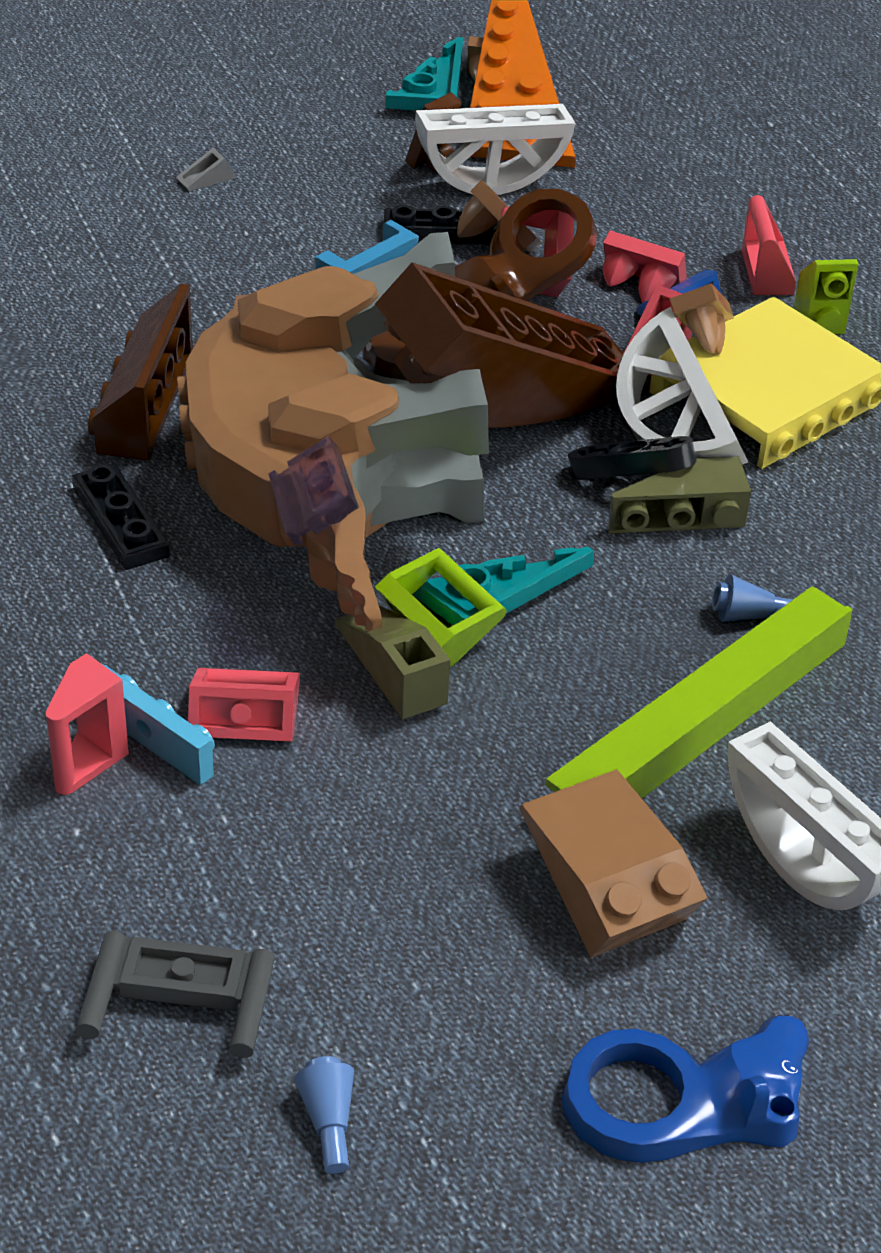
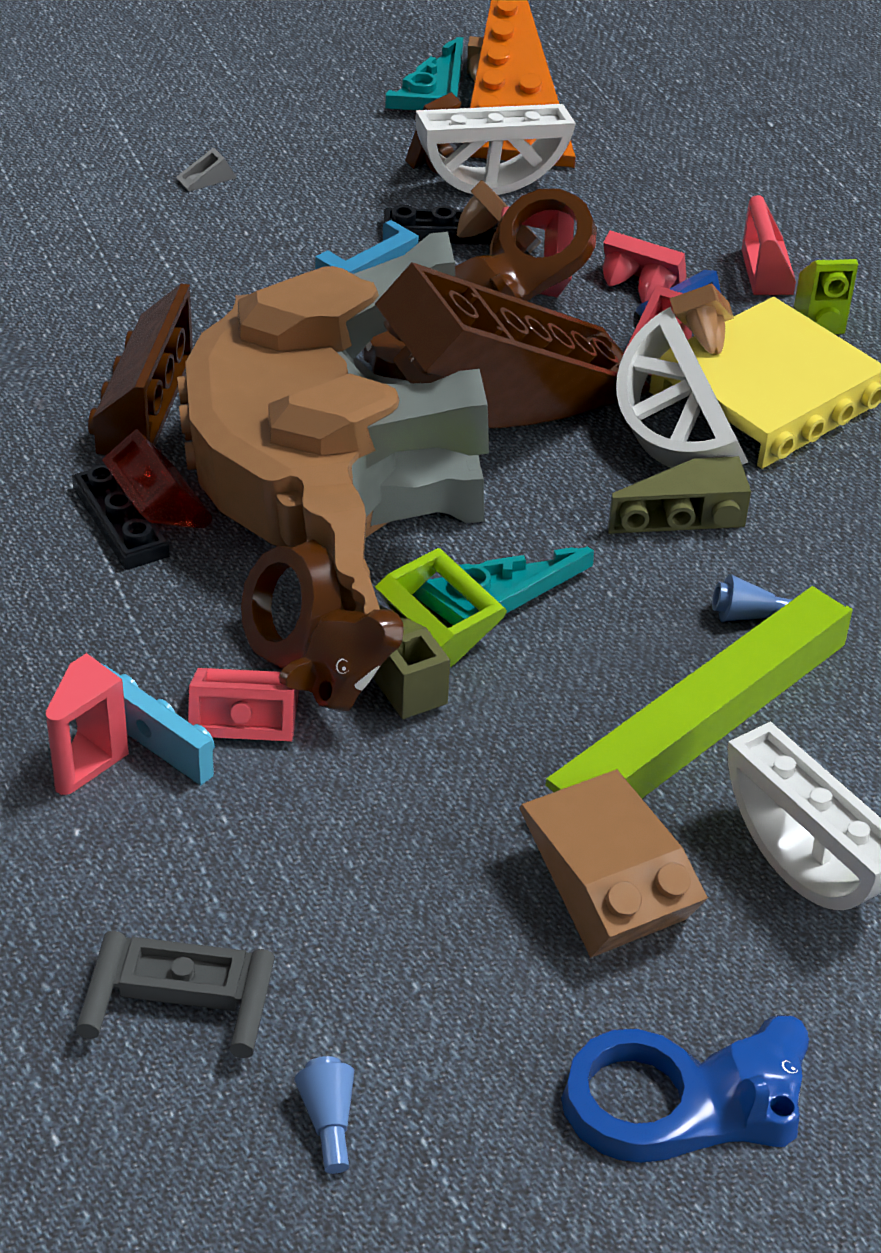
(155, 484): none -> clear red tile
(313, 490): clear purple plate -> none
(330, 647): none -> reddish brown animal
(632, 458): black beam -> none

